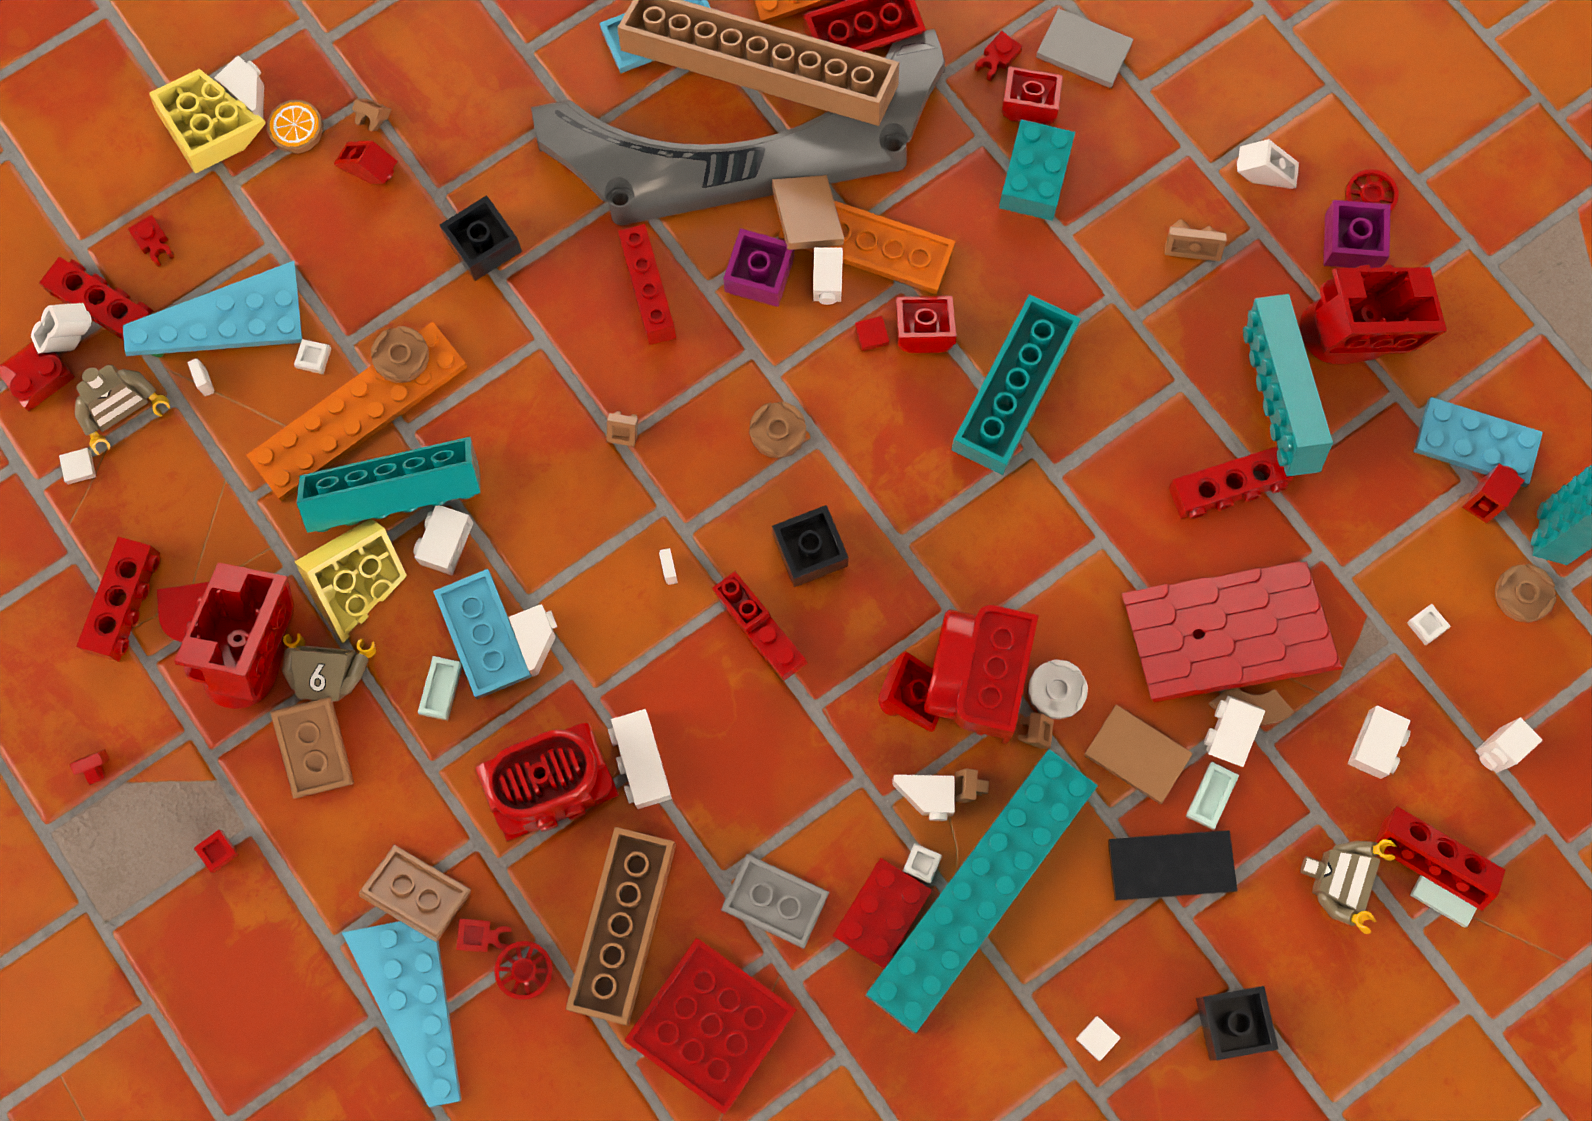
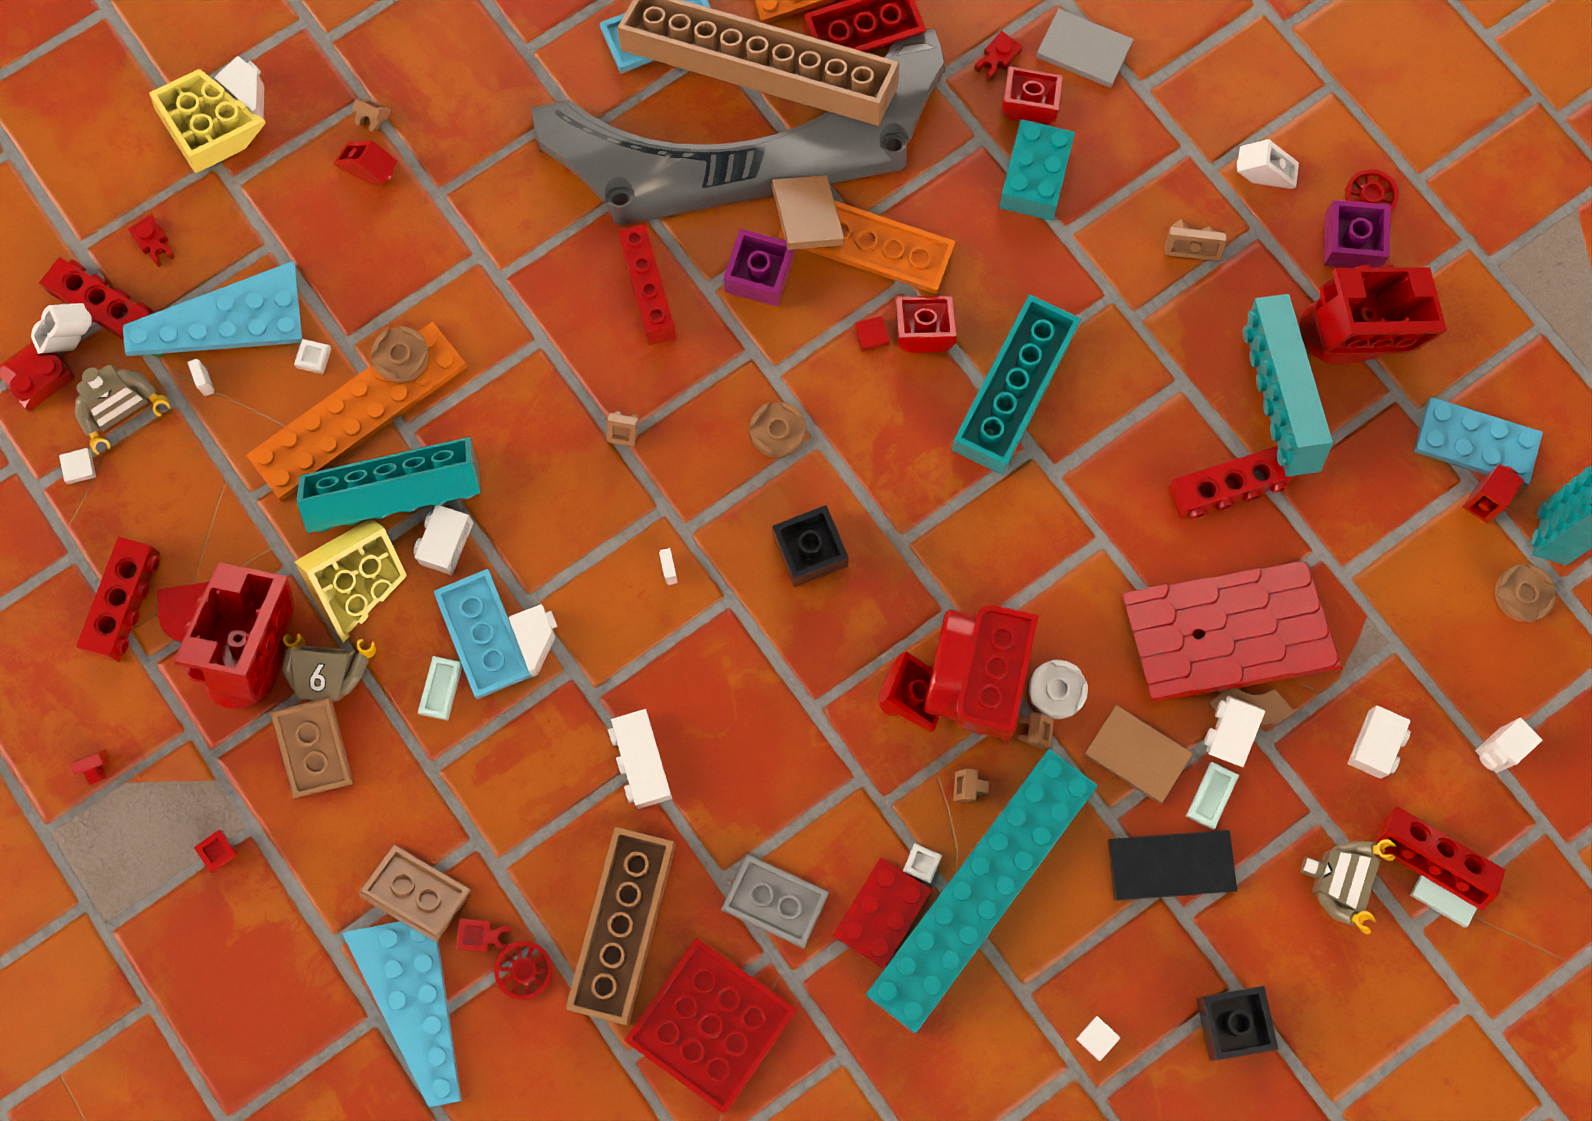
(295, 126): tile -> none
(480, 238): black brick -> none
(546, 780): red brick -> none
(759, 626): red slope -> none
(827, 275): white slope -> none
(928, 794): white slope -> none
(1428, 624): white tile -> none

